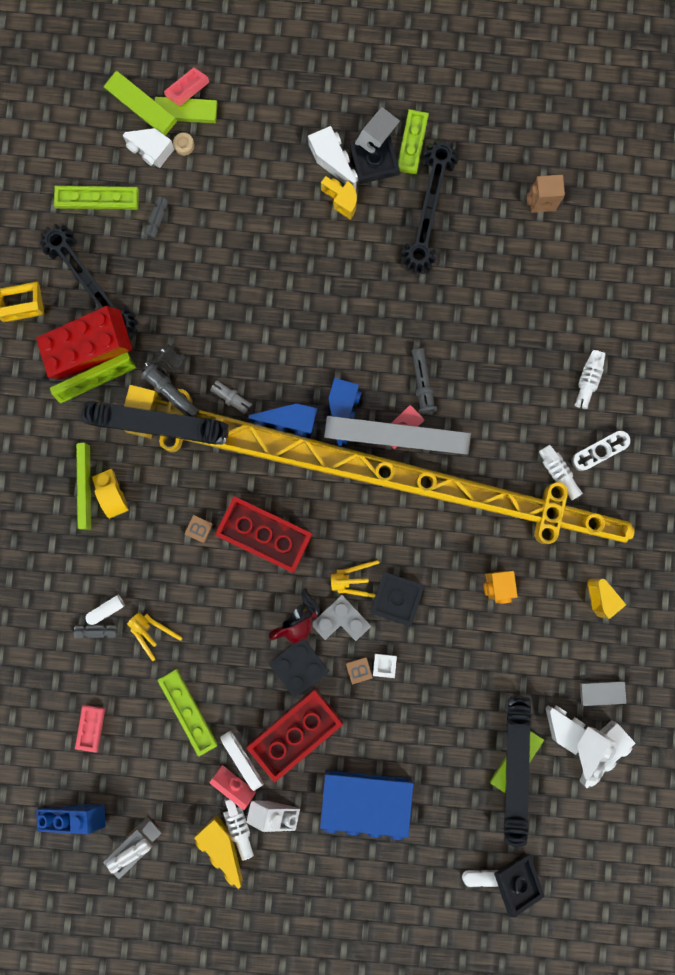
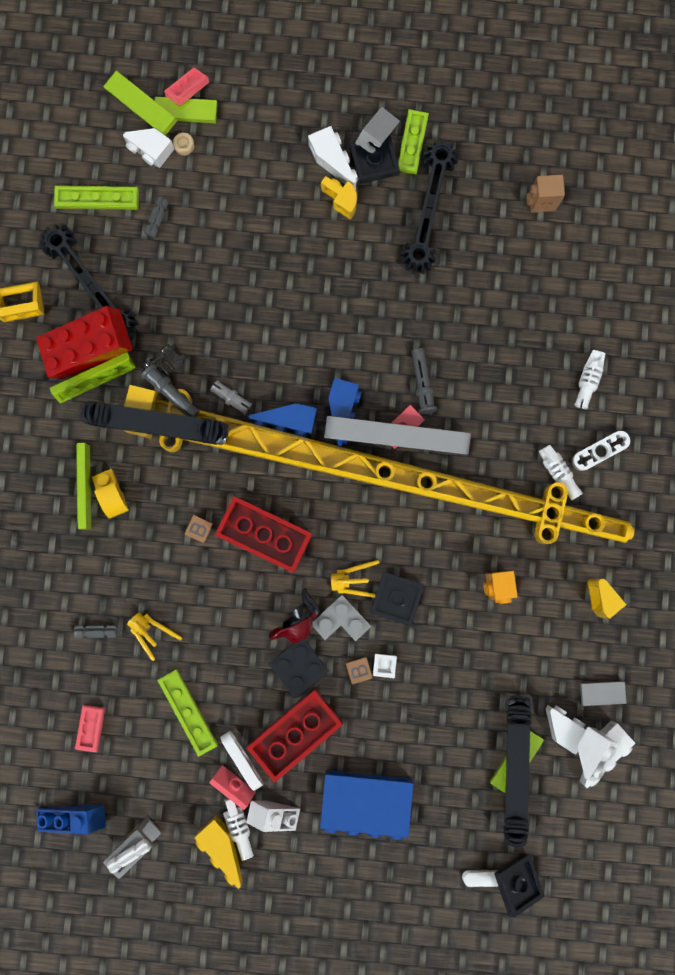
(105, 610): white bar -> none

